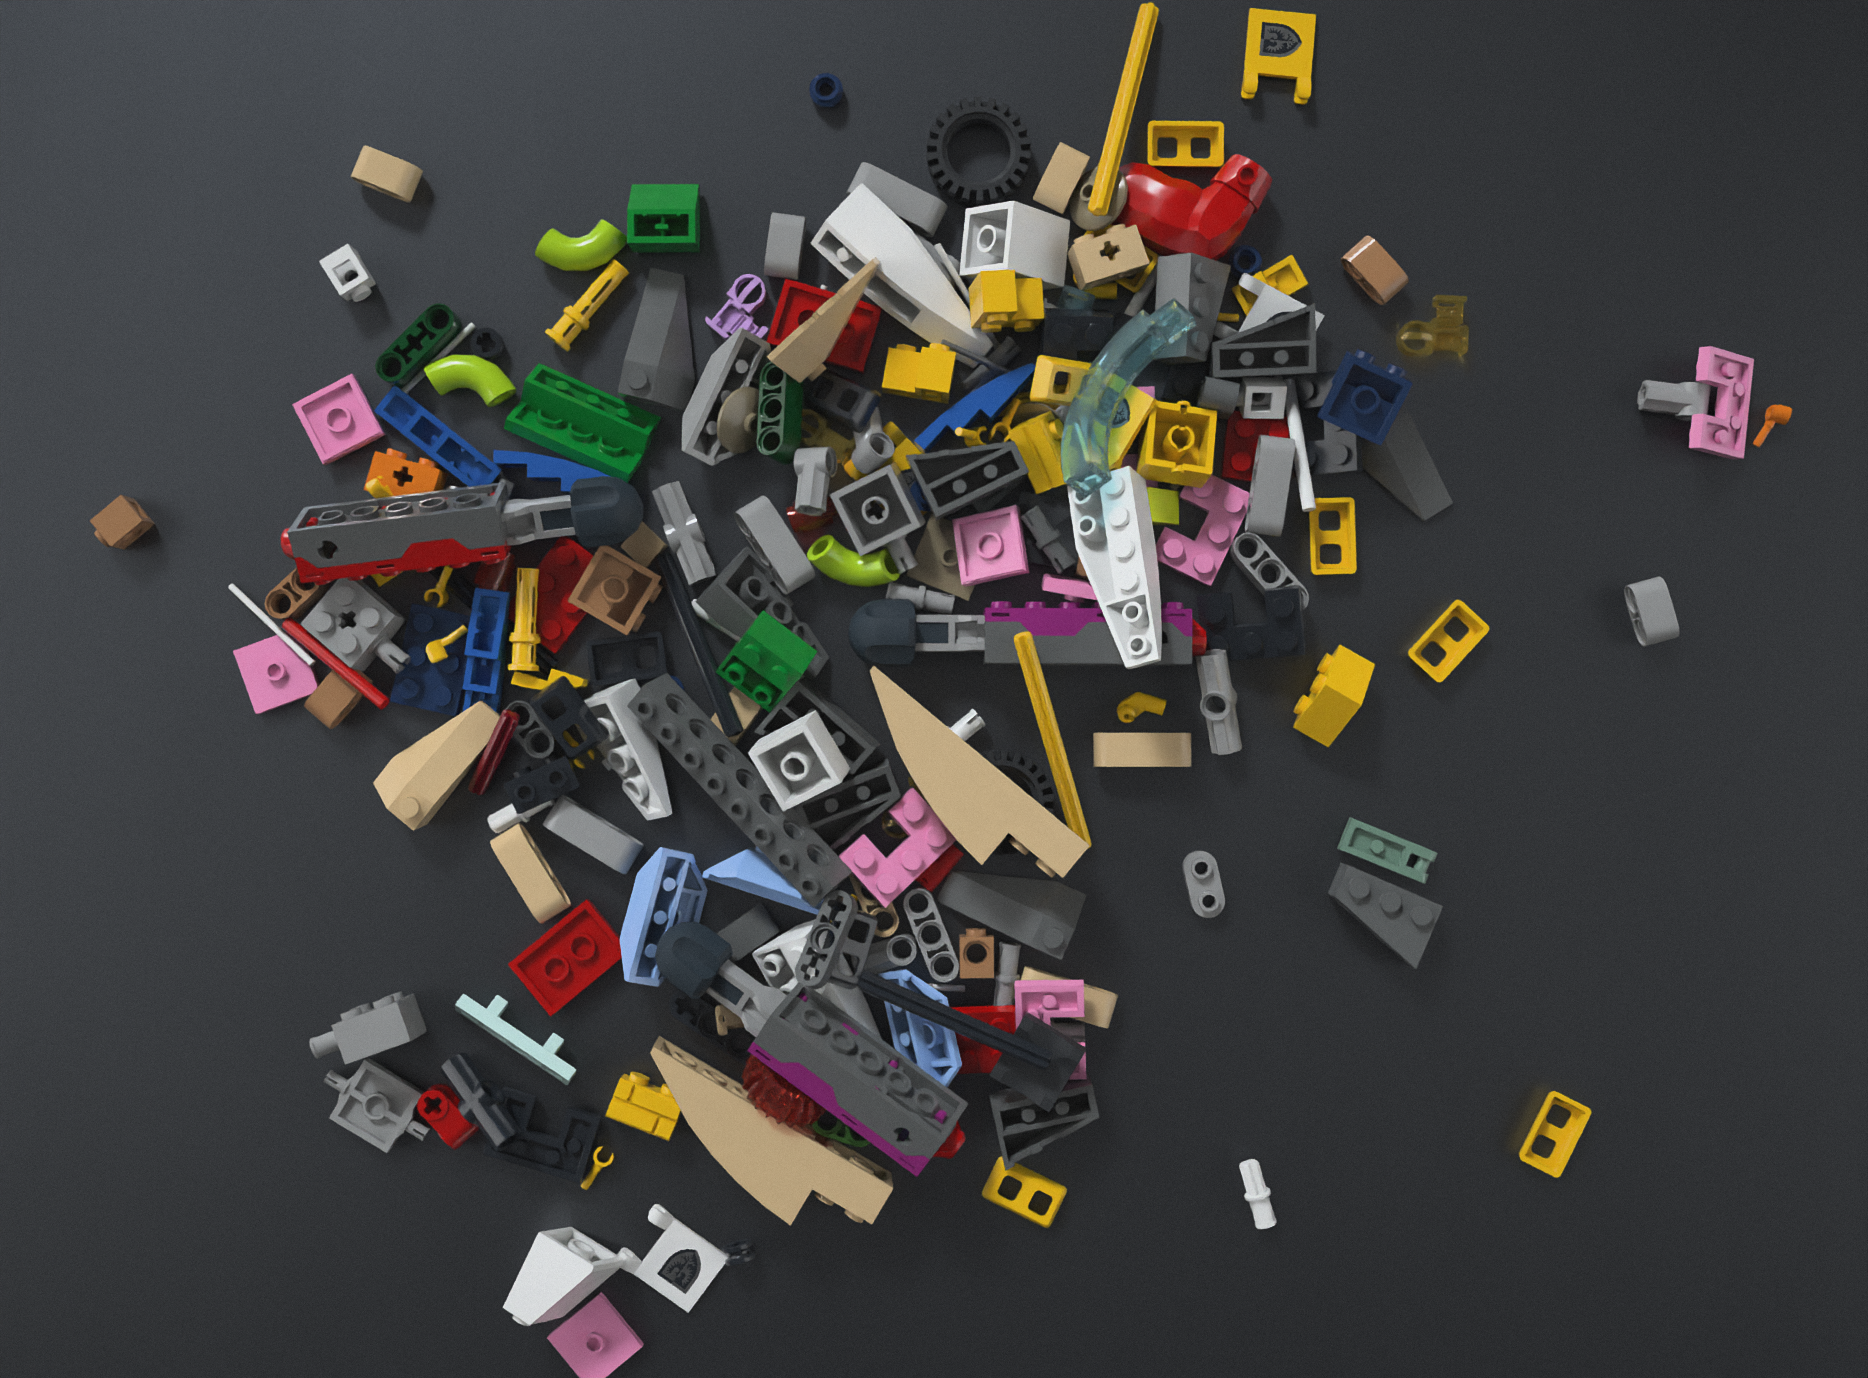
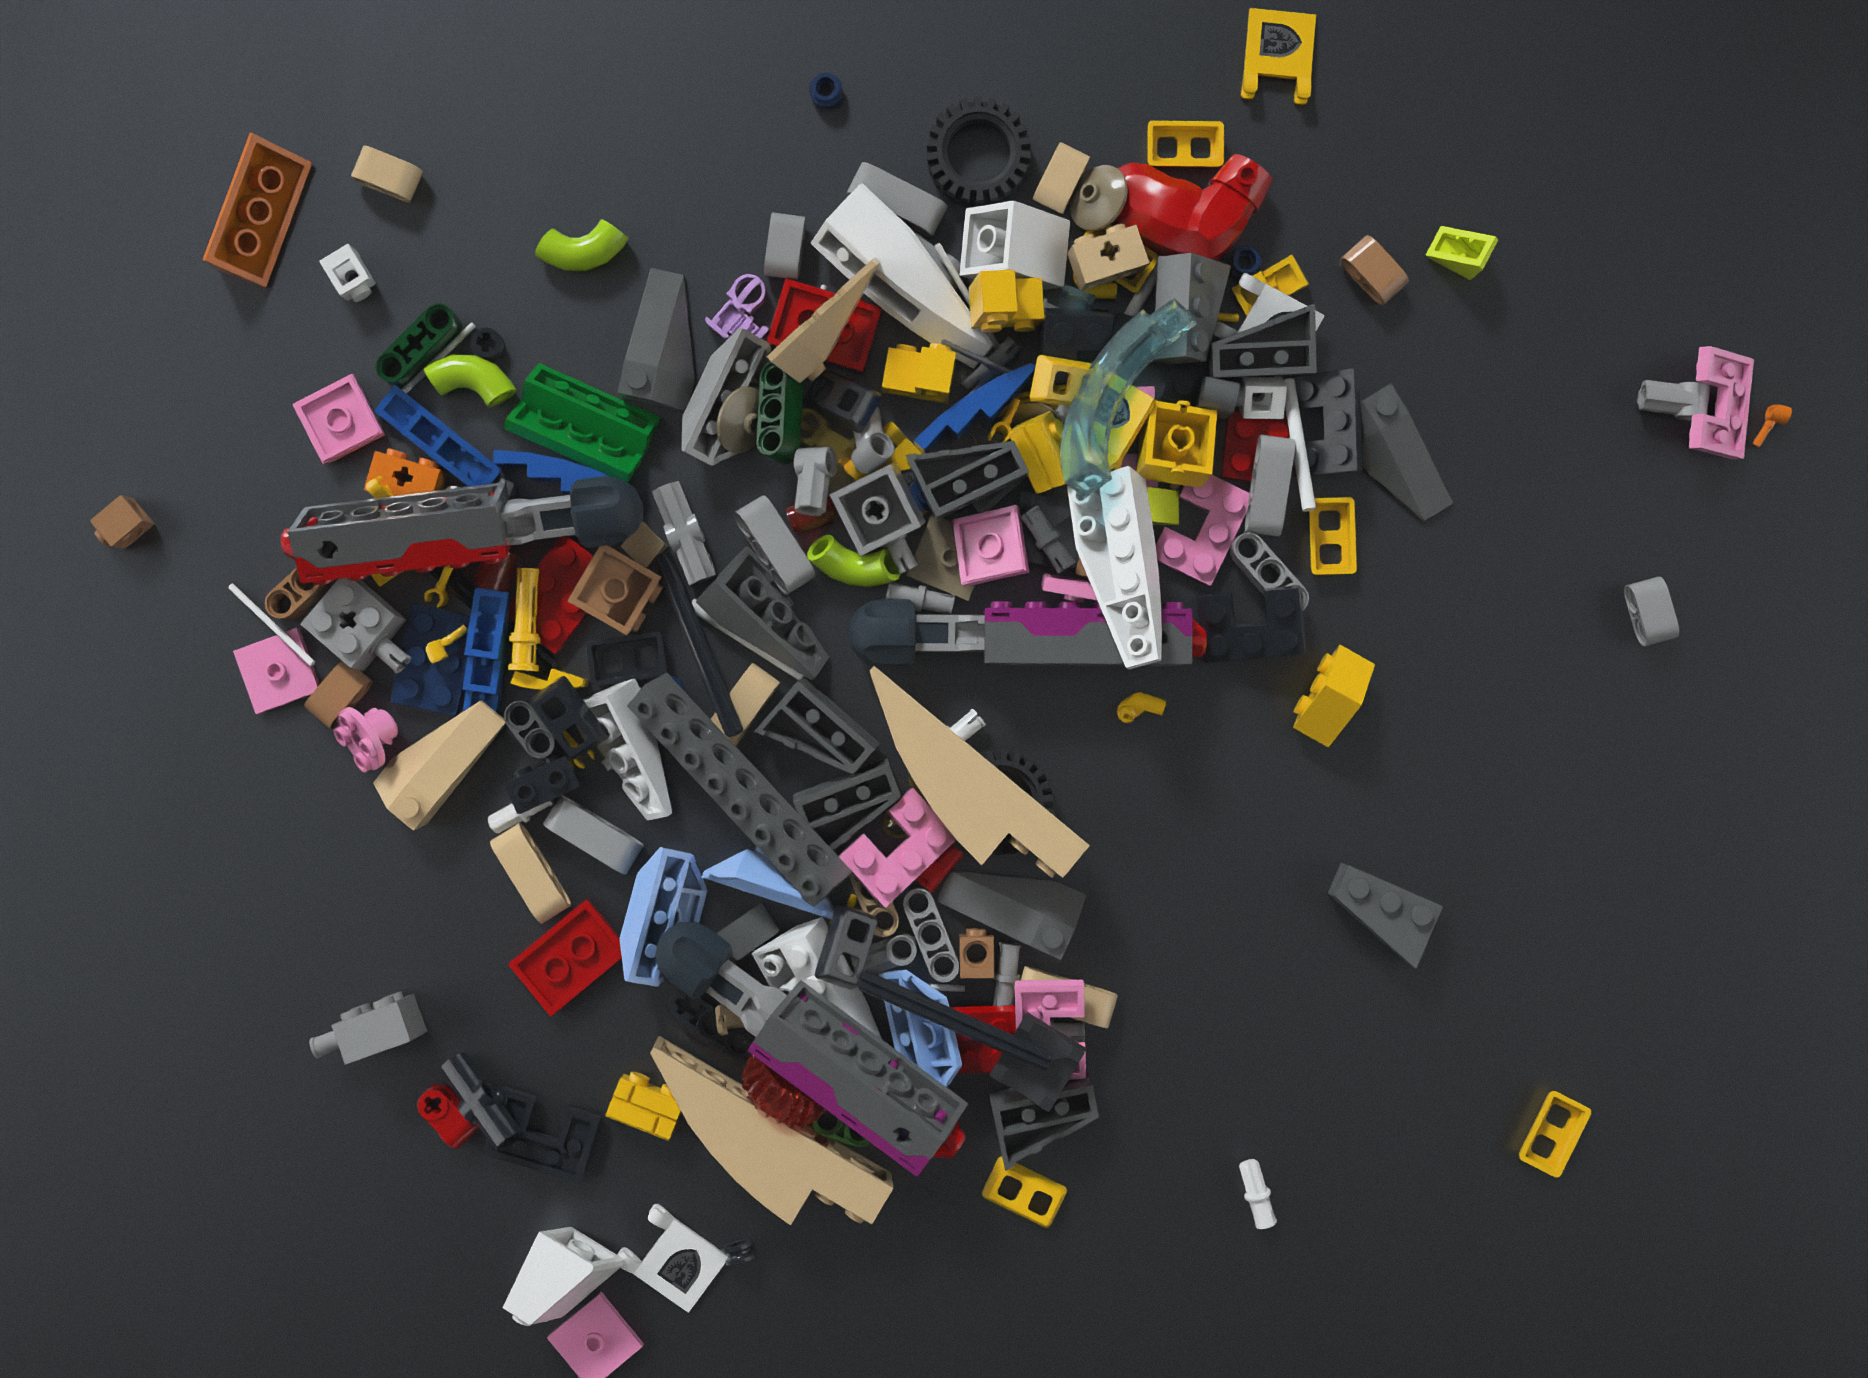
(257, 211): none -> orange slope
(335, 663): red bar -> none
(366, 735): none -> bright pink plate
(376, 1105): light grey plate -> none
(490, 1021): light aqua hinge -> none
(493, 752): dark red axle -> none
(579, 321): yellow pin -> none
(595, 1168): yellow hand -> none
(664, 218): green slope -> none
(766, 661): green slope -> none
(799, 761): white brick -> none
(812, 944): dark grey beam -> none
(971, 435): yellow hand -> none
(1050, 734): yellow axle -> none
(1123, 110): yellow axle -> none
(1142, 749): tan beam -> none
(1203, 884): light grey plate -> none
(1221, 722): light grey piece -> none
(1365, 396): dark blue plate -> none
(1385, 850): sand green plate -> none
(1444, 335): clear yellow piece -> none
(1454, 650): yellow piece -> none
(1461, 250): none -> neon yellow slope

